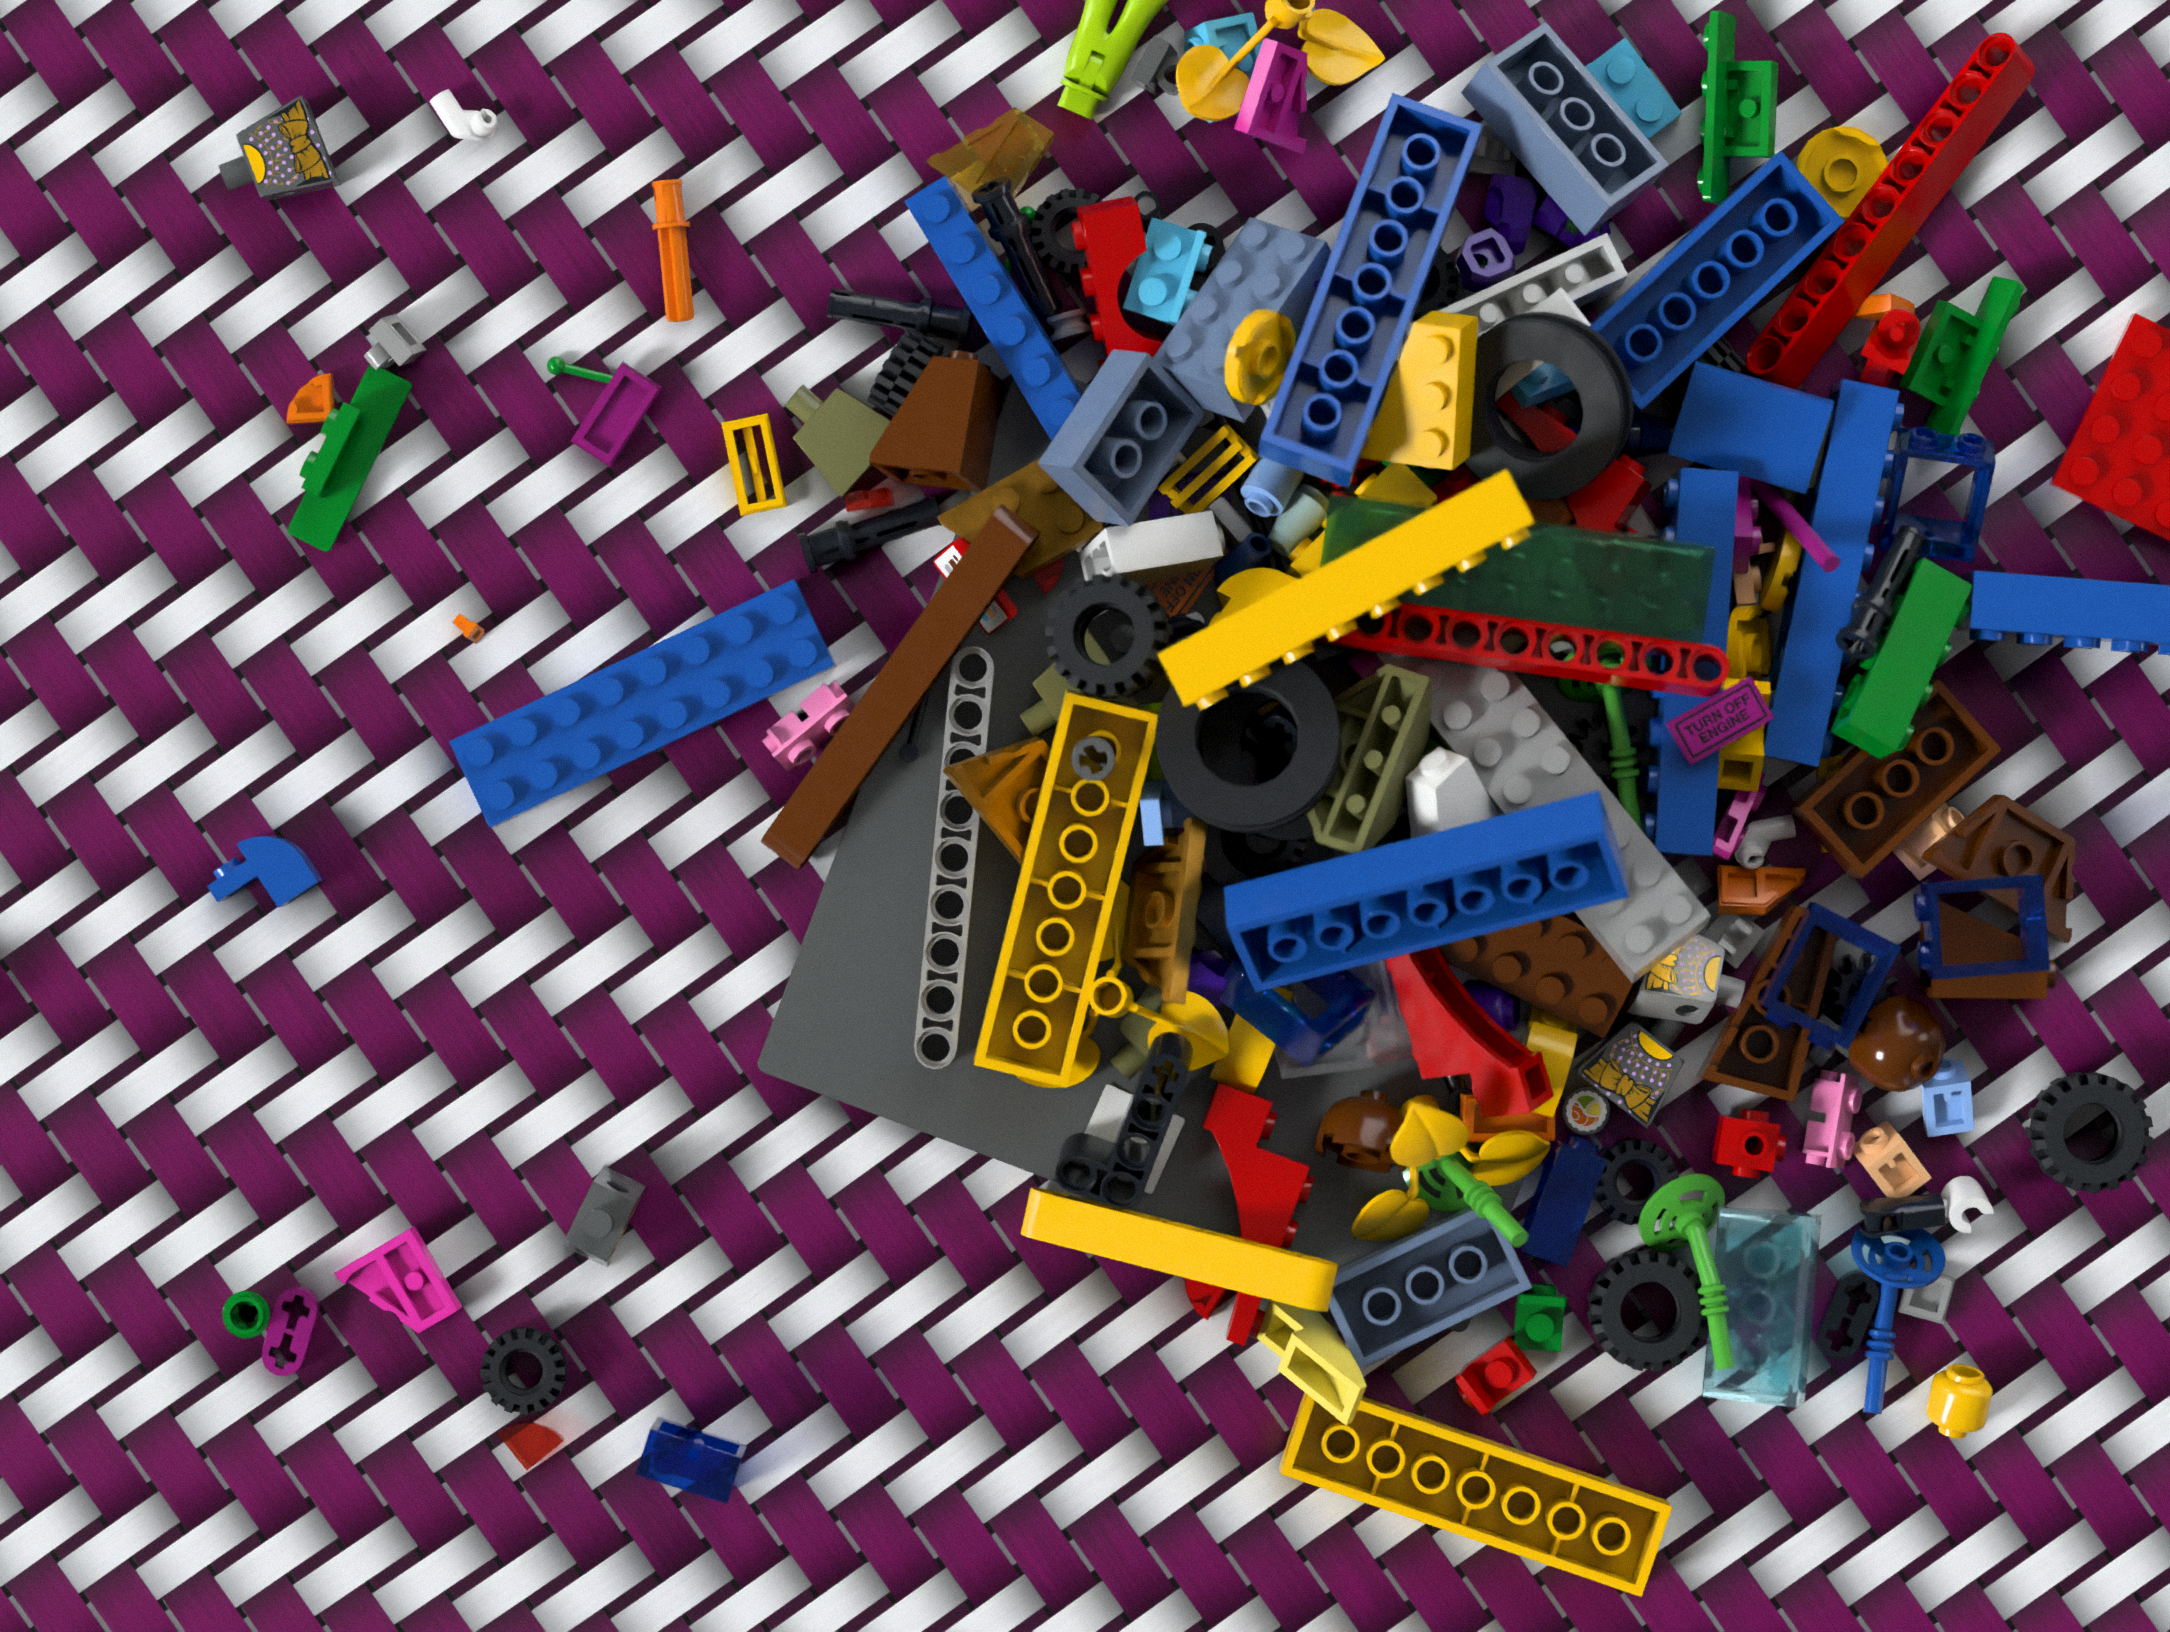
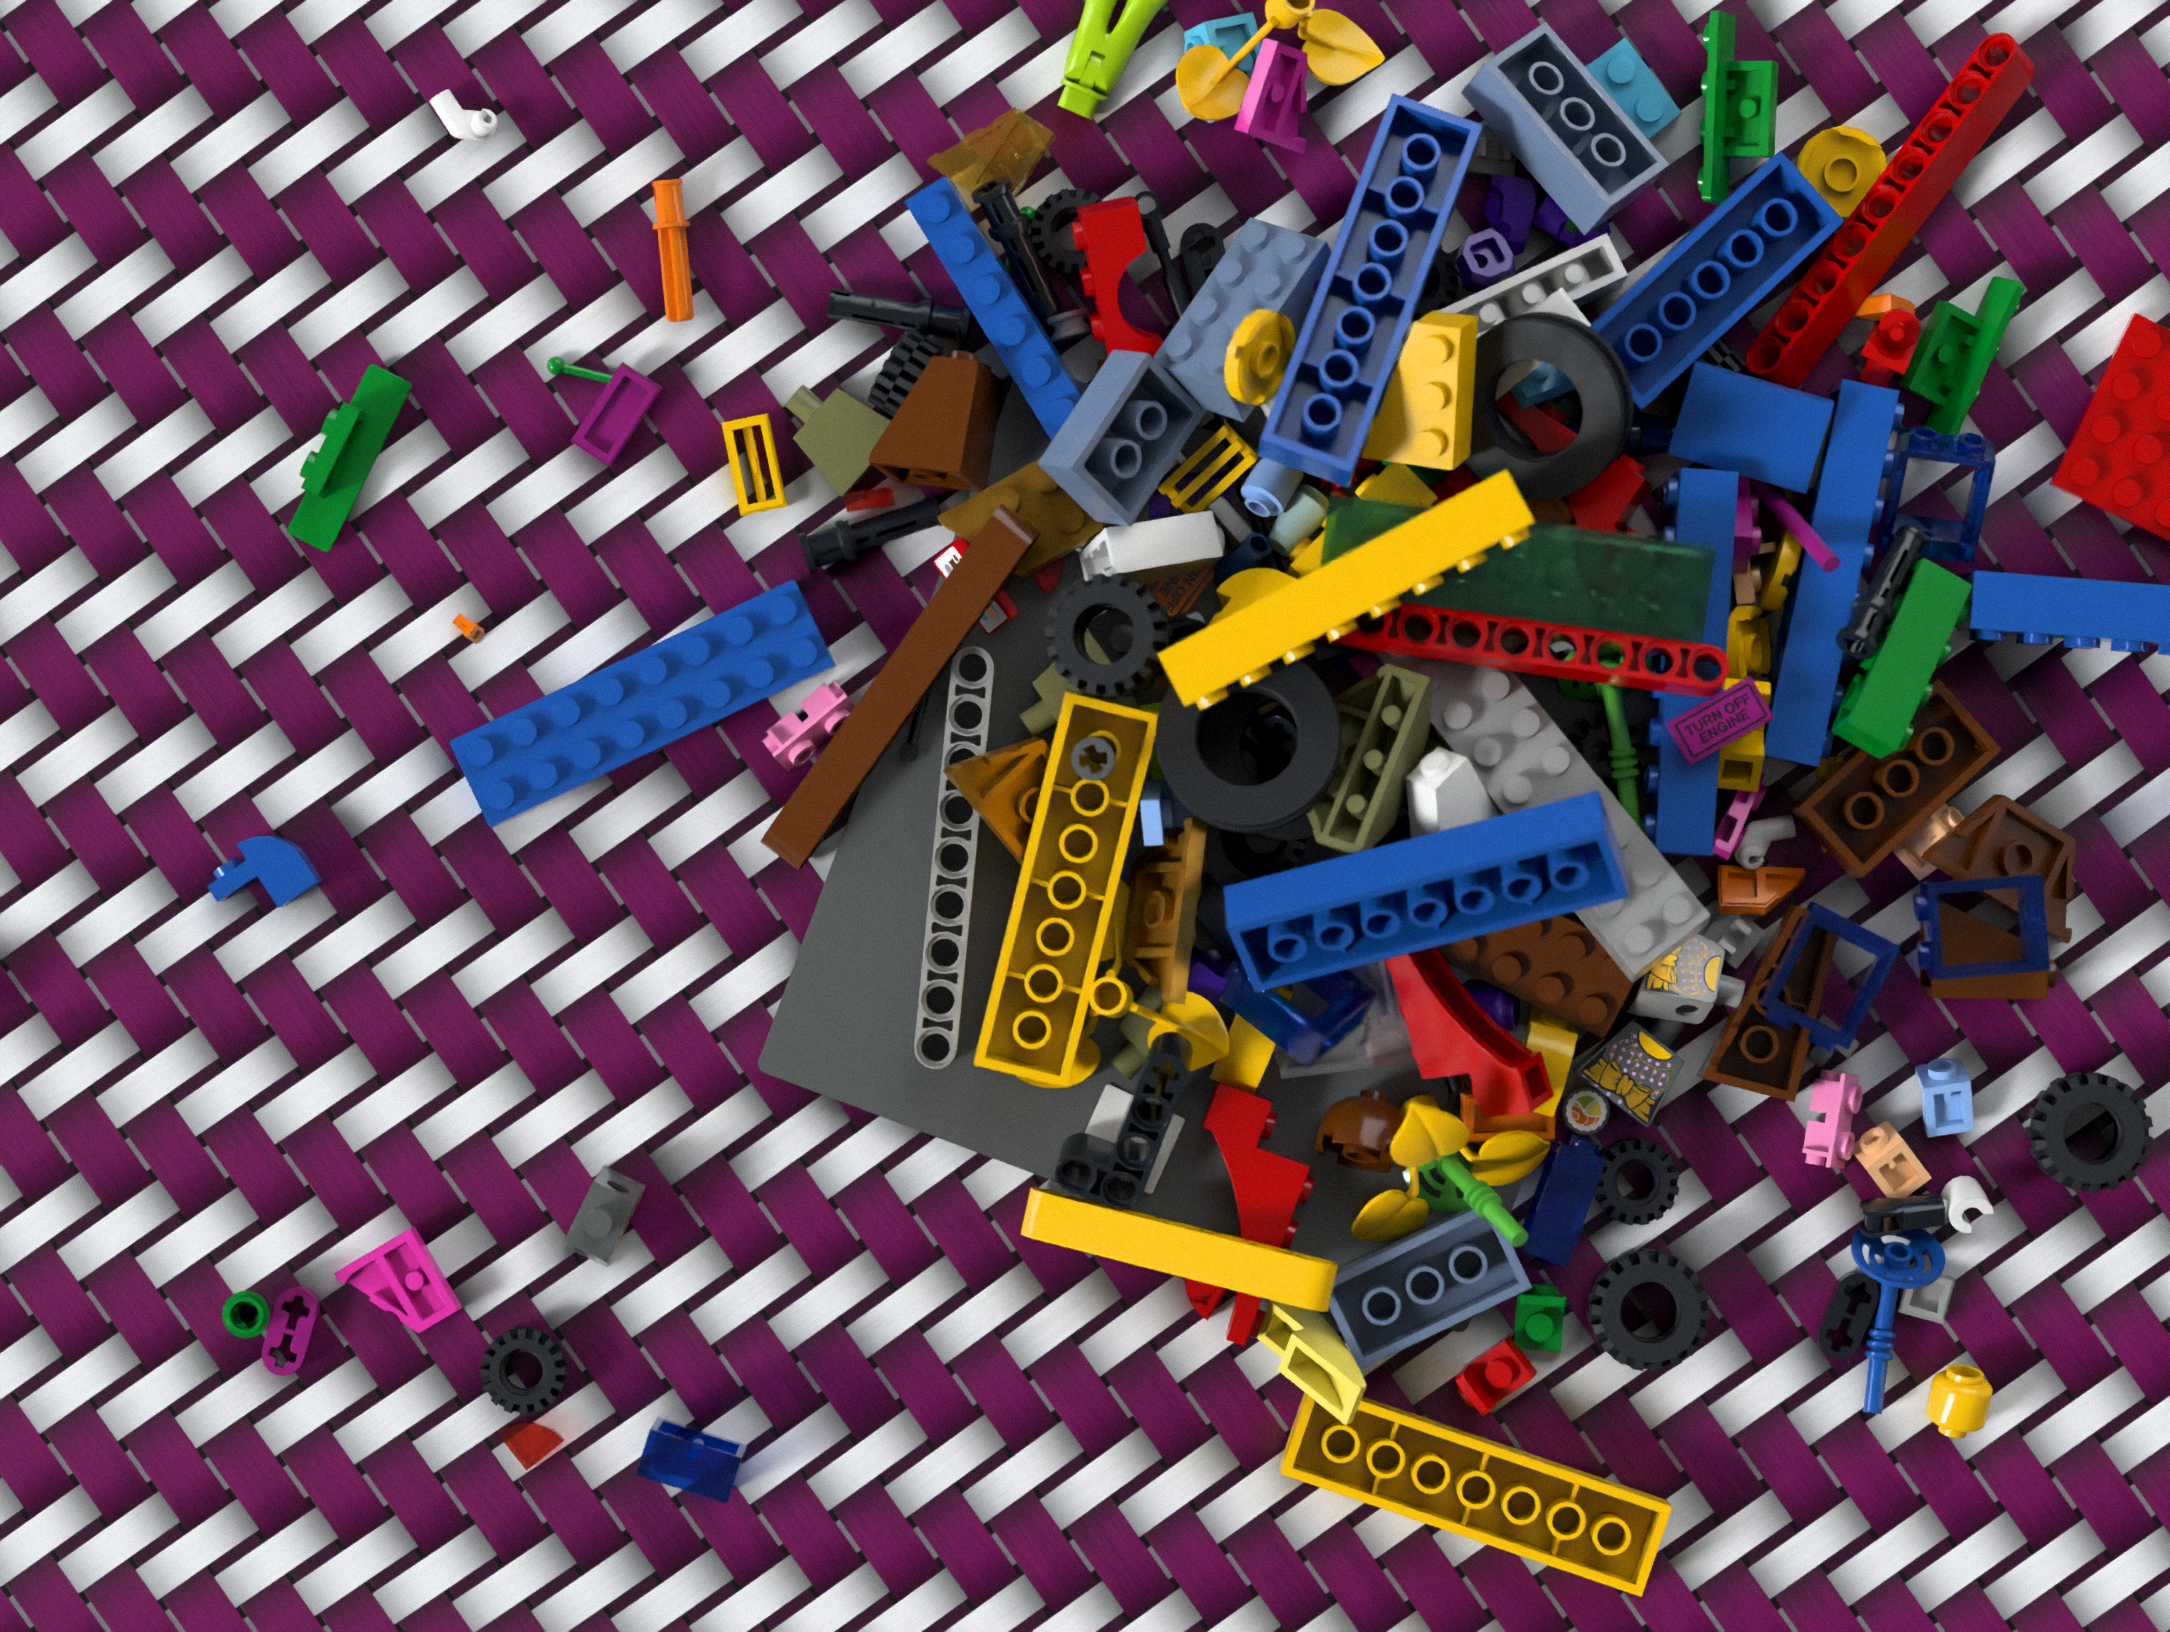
(282, 155): torso -> none
(312, 401): orange tile -> none
(394, 343): light grey tile -> none
(1155, 66): dark grey tile -> none
(1166, 272): medium azure bracket -> none
(1691, 1226): bright green dish -> none
(1731, 1139): red brick -> none
(1770, 1284): clear light blue slope -> none
(1848, 978): black gear -> none
(1899, 1045): reddish brown cylinder -> none

